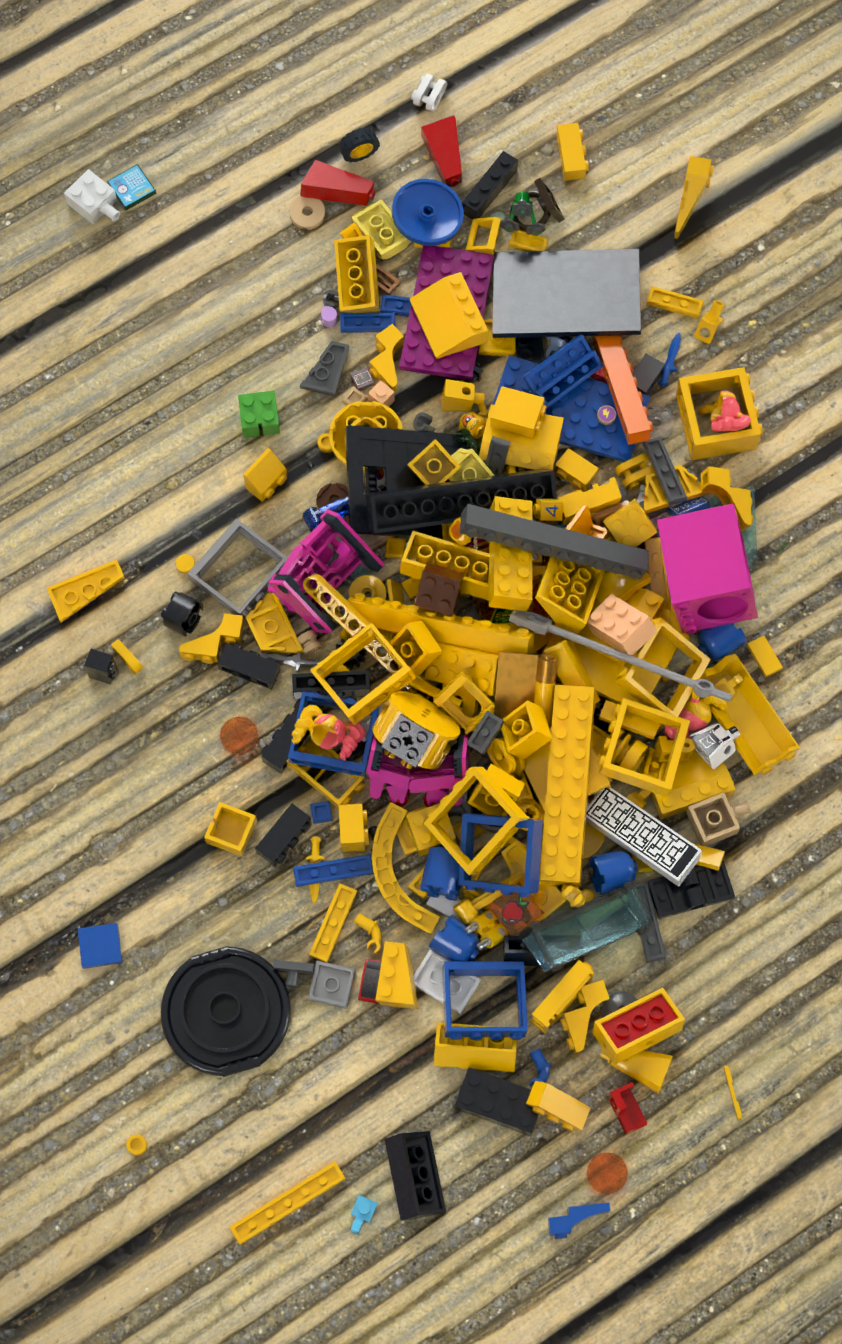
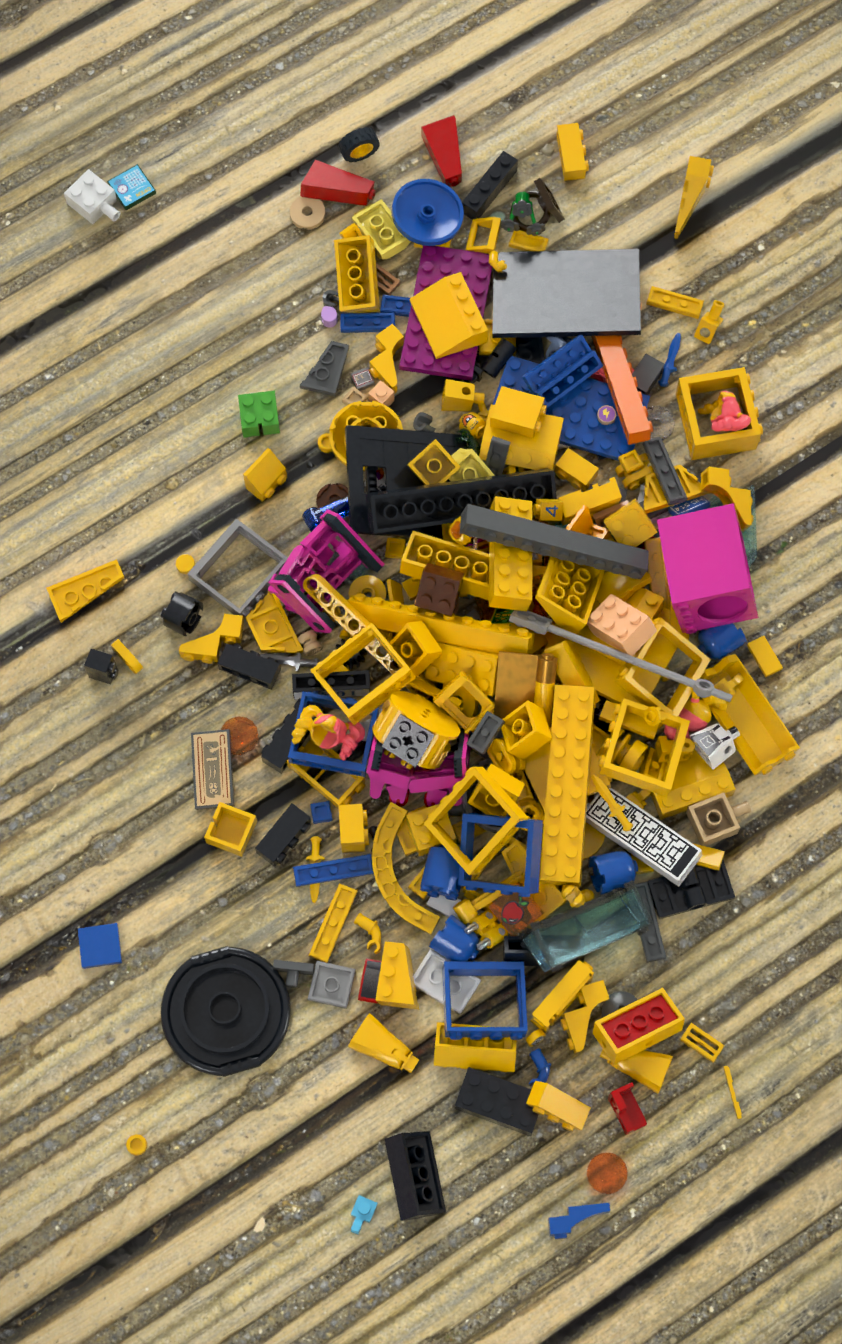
(212, 769): none -> tile
(287, 1203): yellow tile -> none
(379, 1043): none -> yellow piece
(425, 85): white brick -> none
(493, 261): none -> yellow arm
(498, 358): none -> black pin
(535, 1037): none -> yellow tile
(615, 808): none -> yellow sword
(630, 461): none -> yellow tile
(653, 716): none -> yellow plate
(716, 1052): none -> yellow tile

